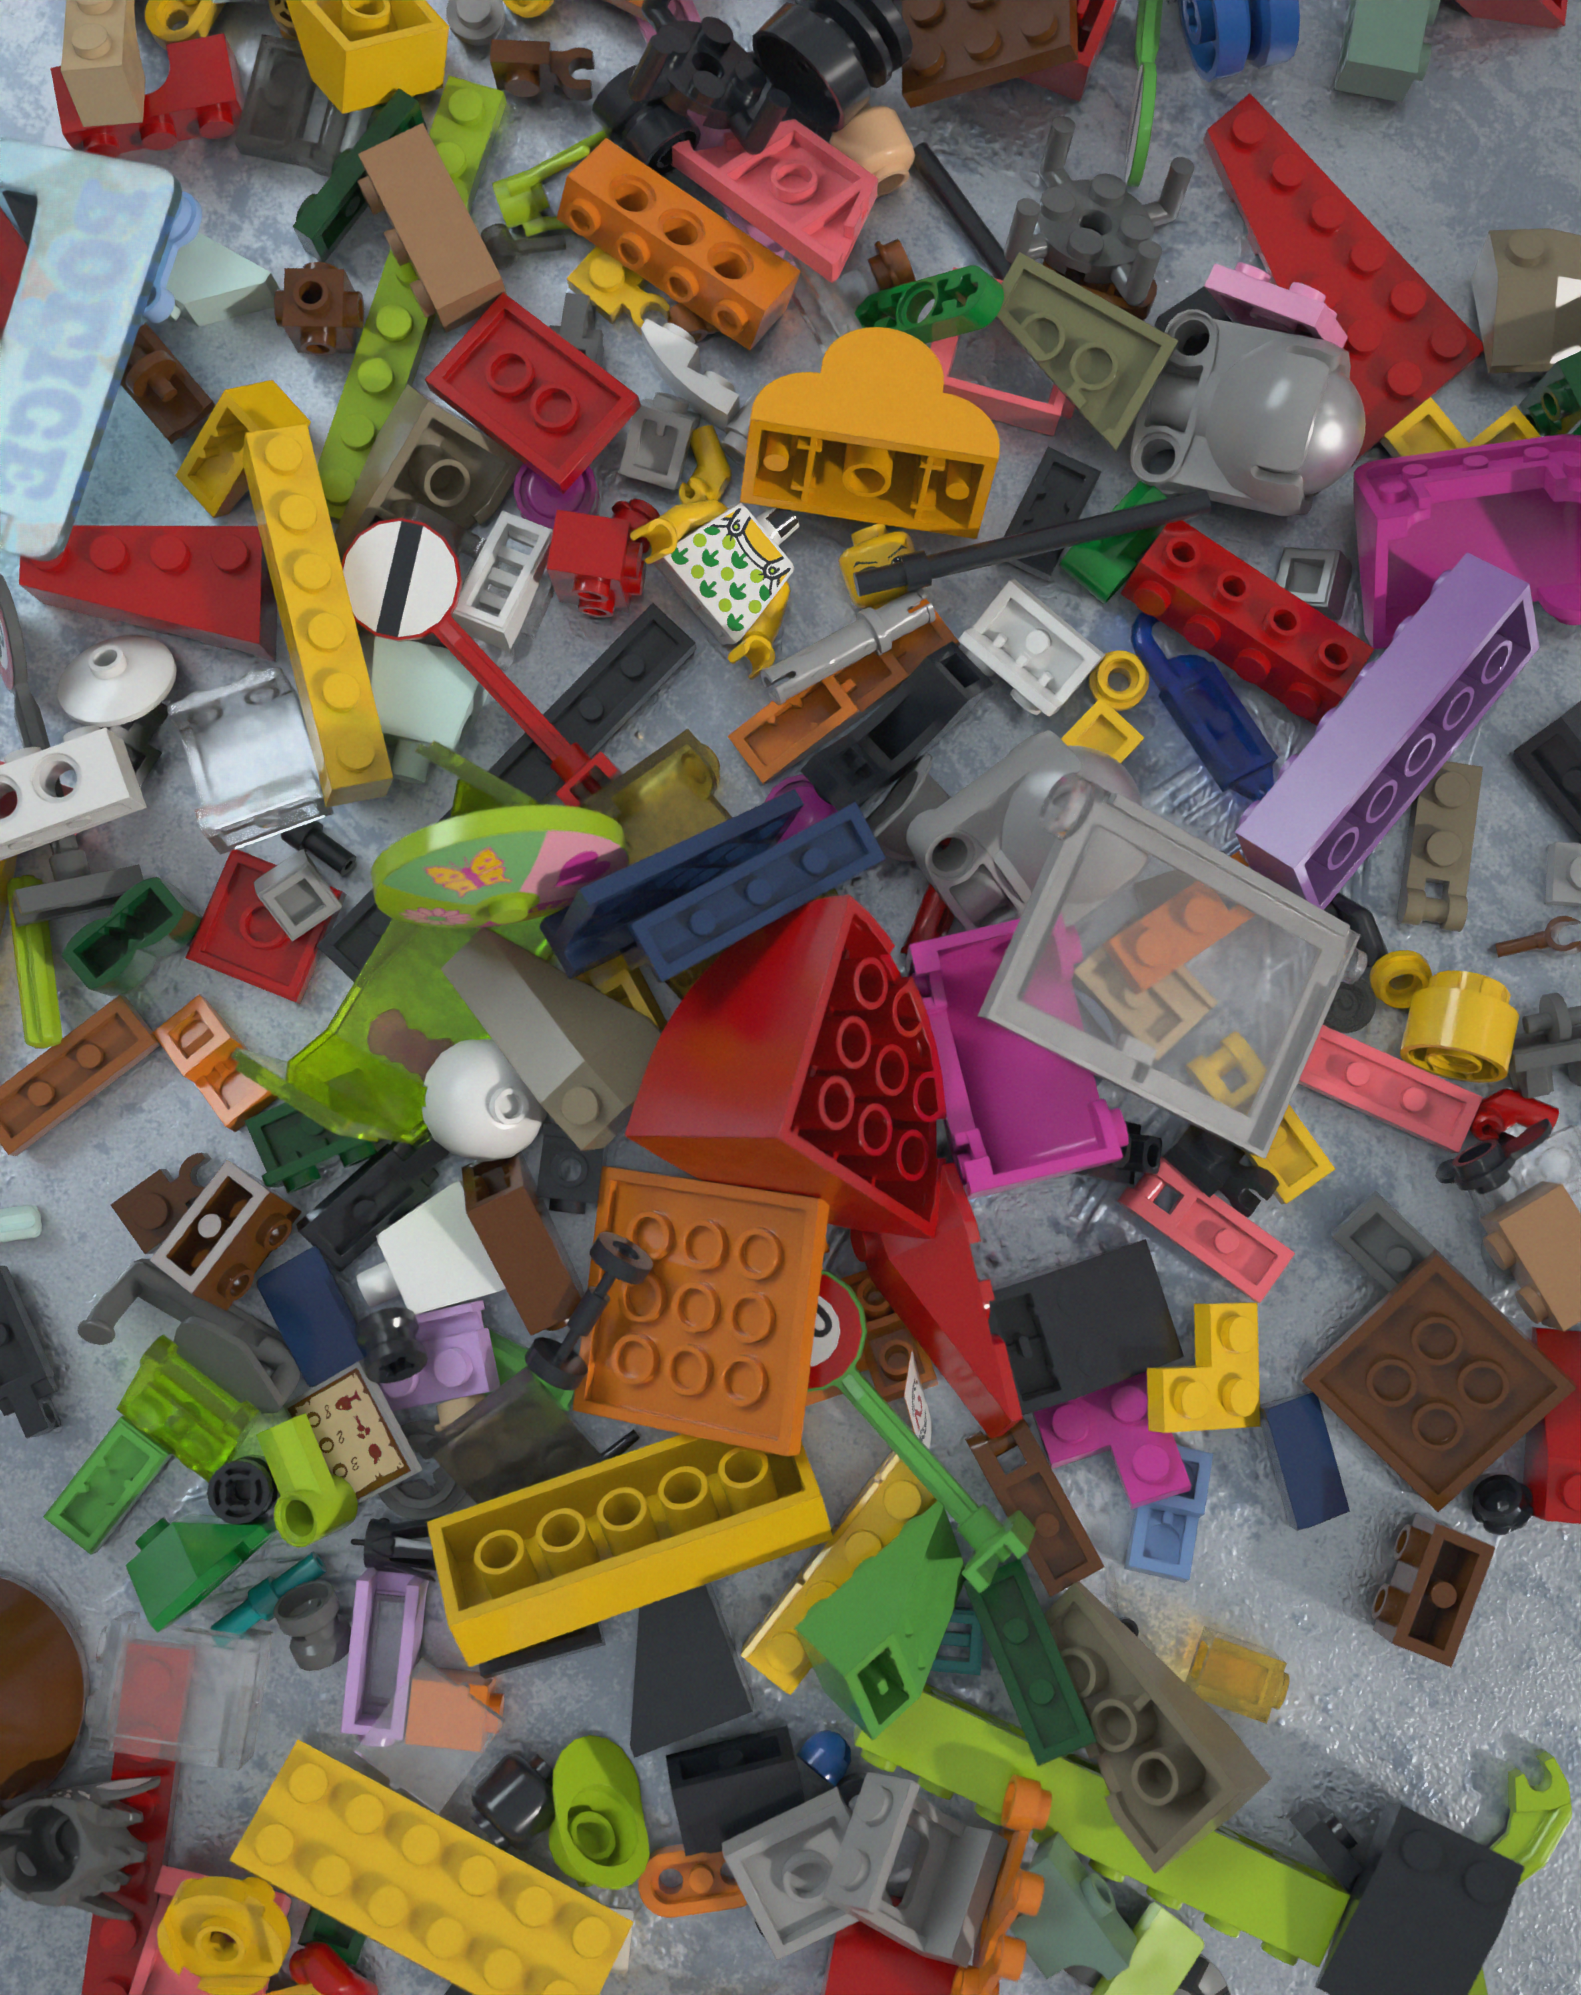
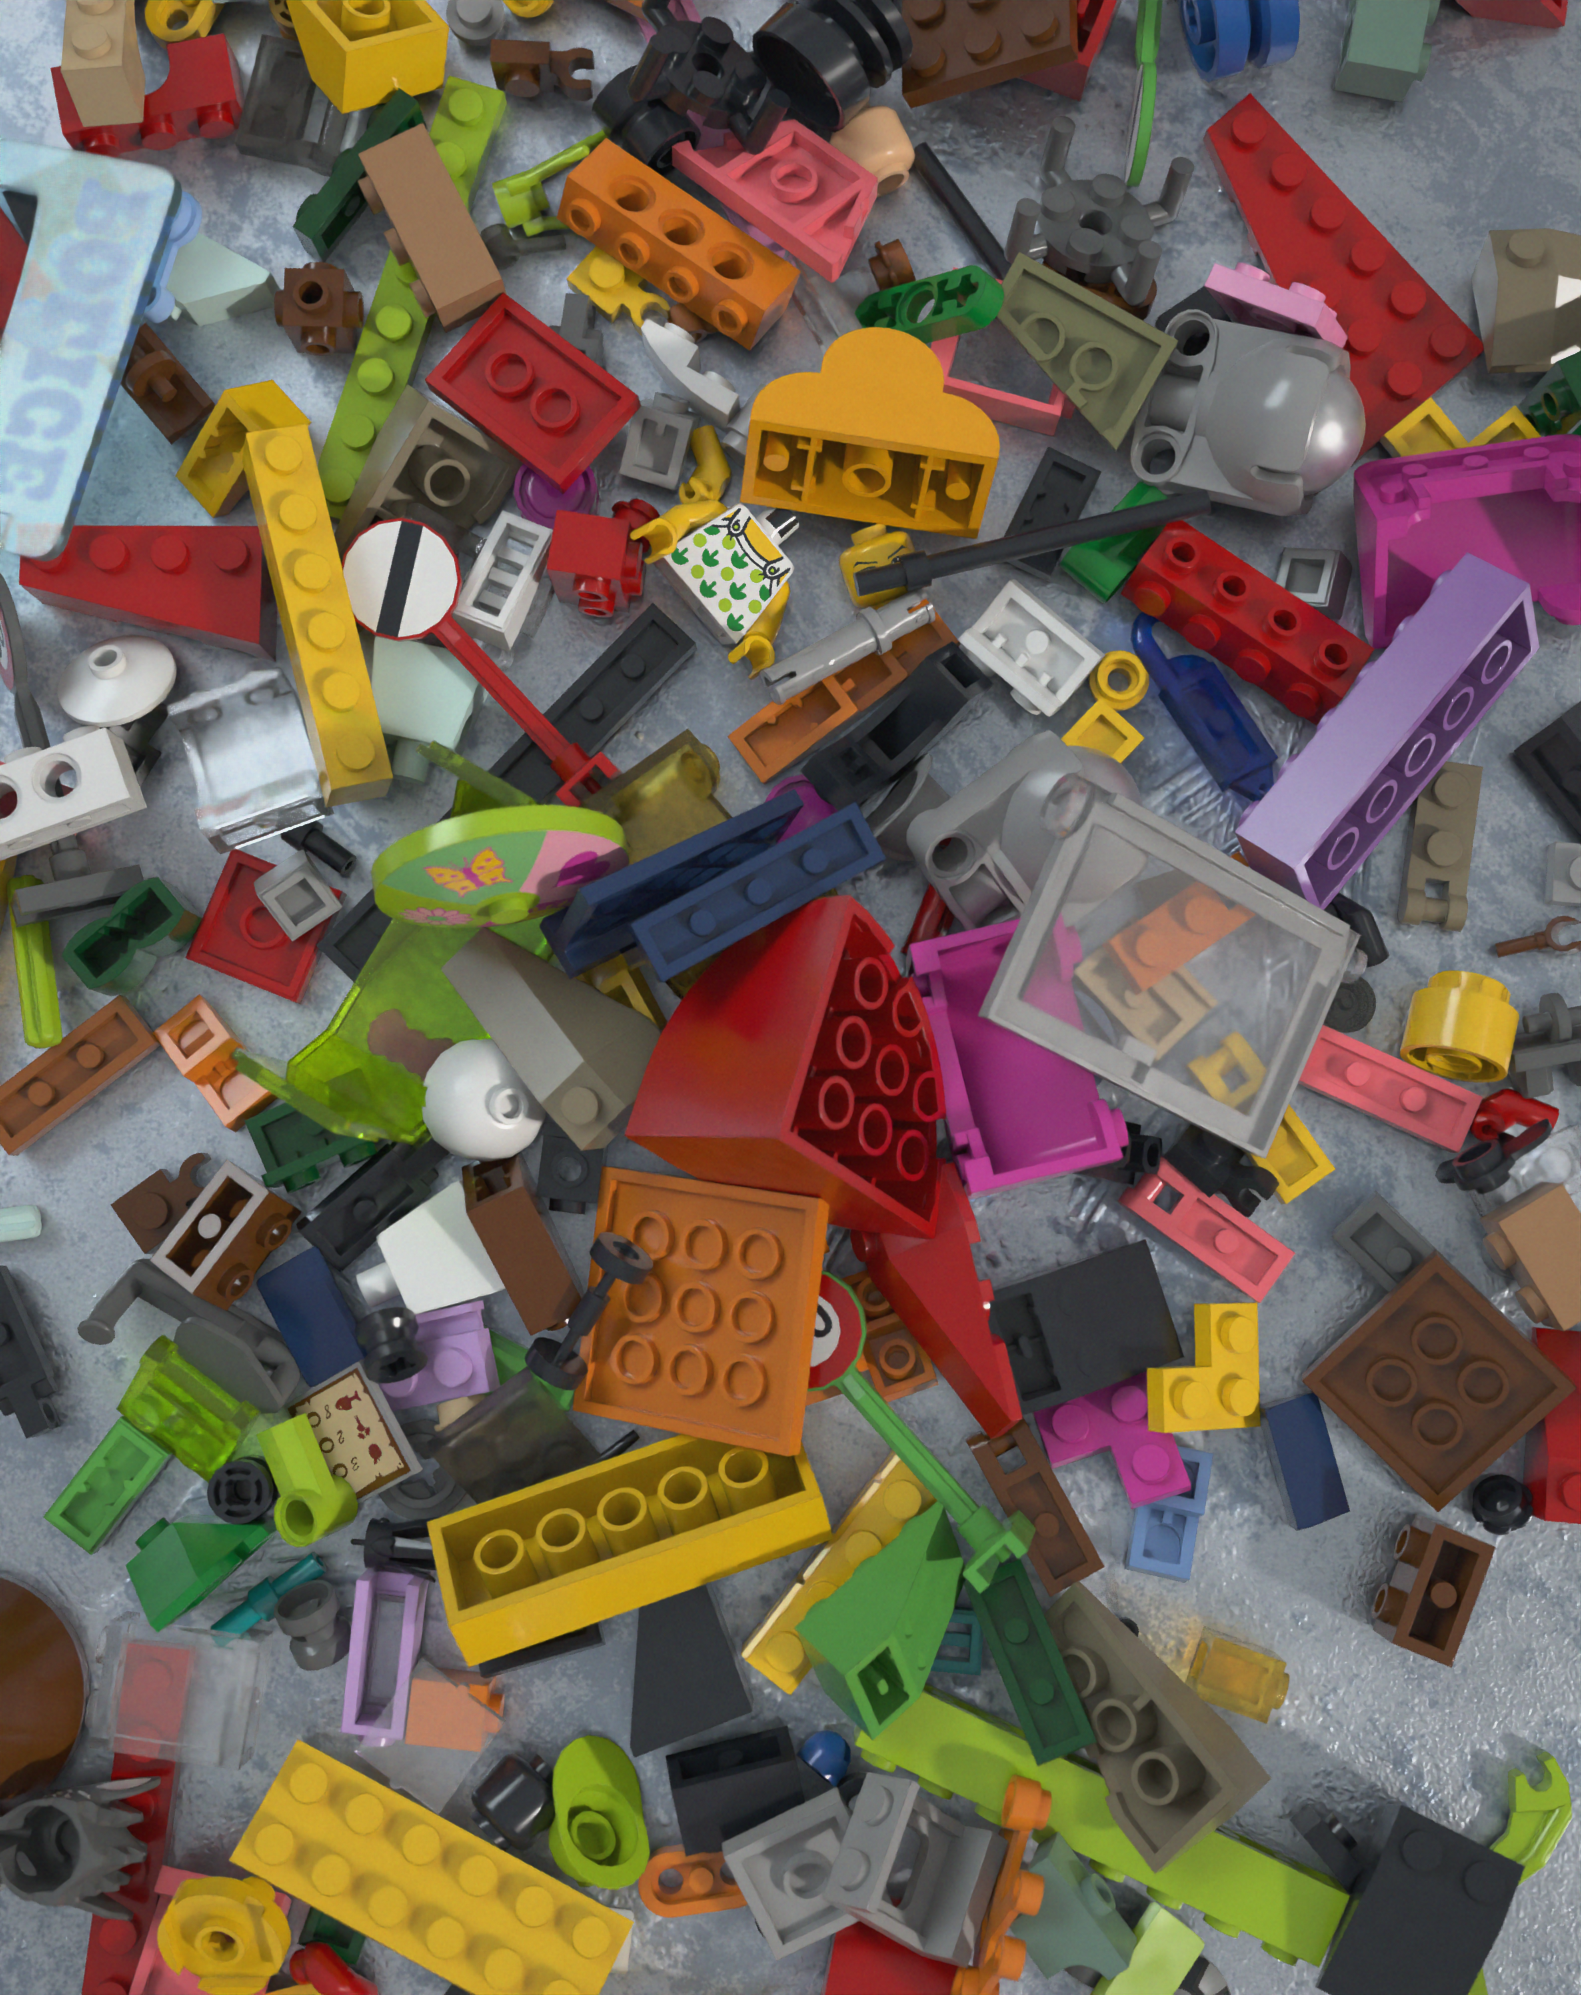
(917, 1404): white sticker -> none
(1399, 991): yellow plate -> none

